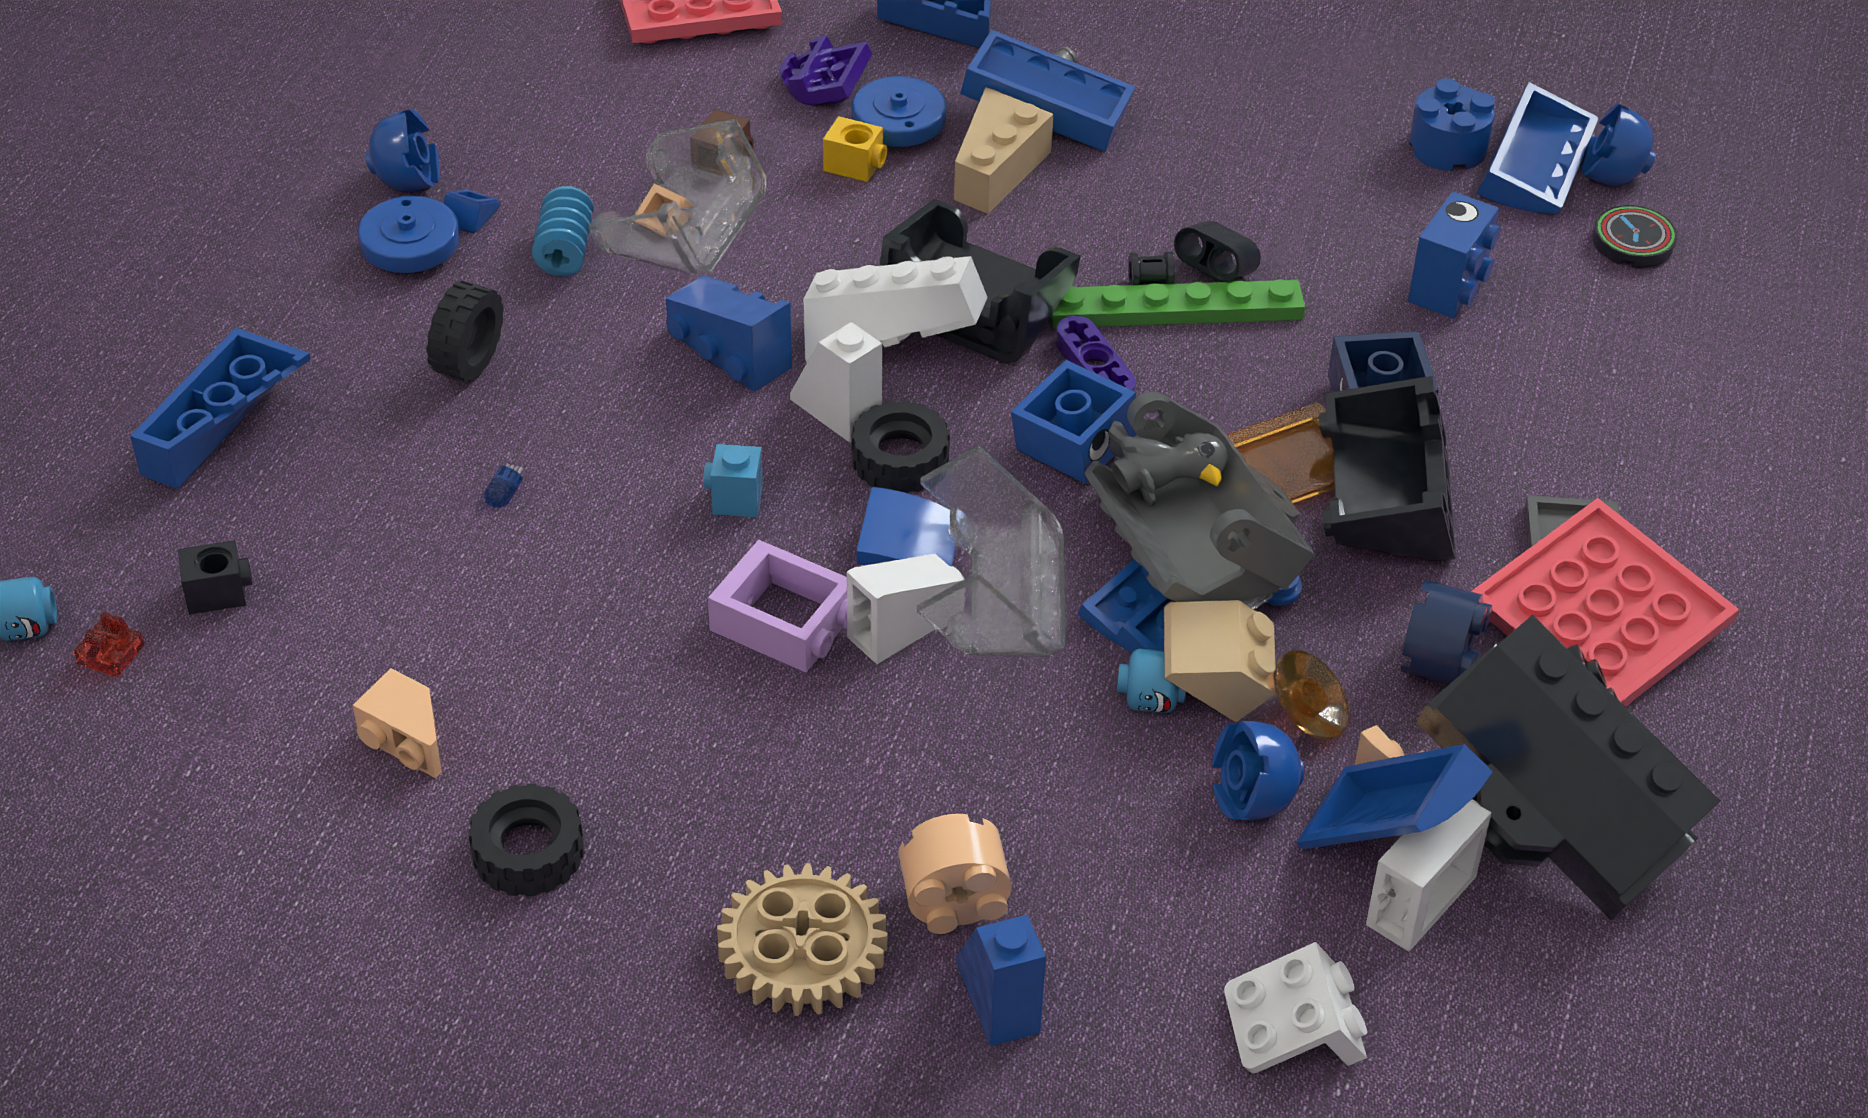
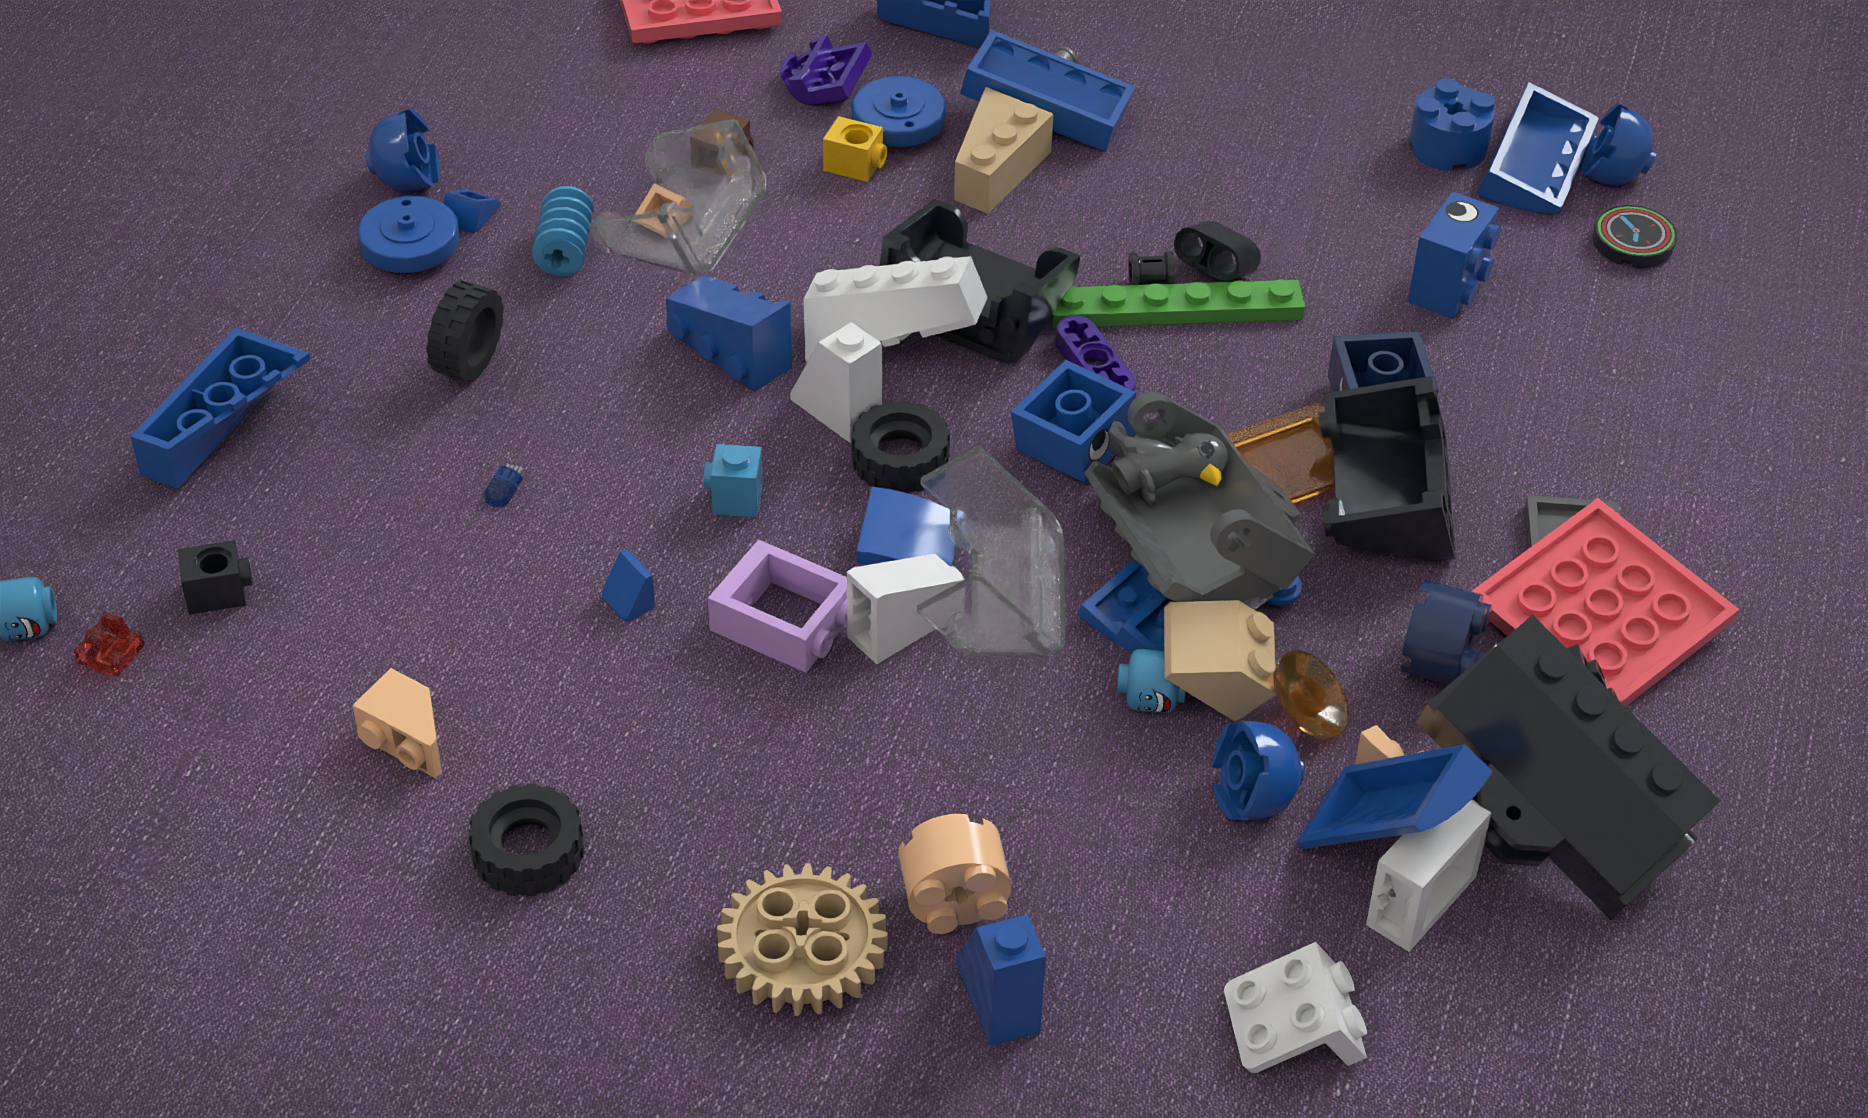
(629, 587): none -> blue slope

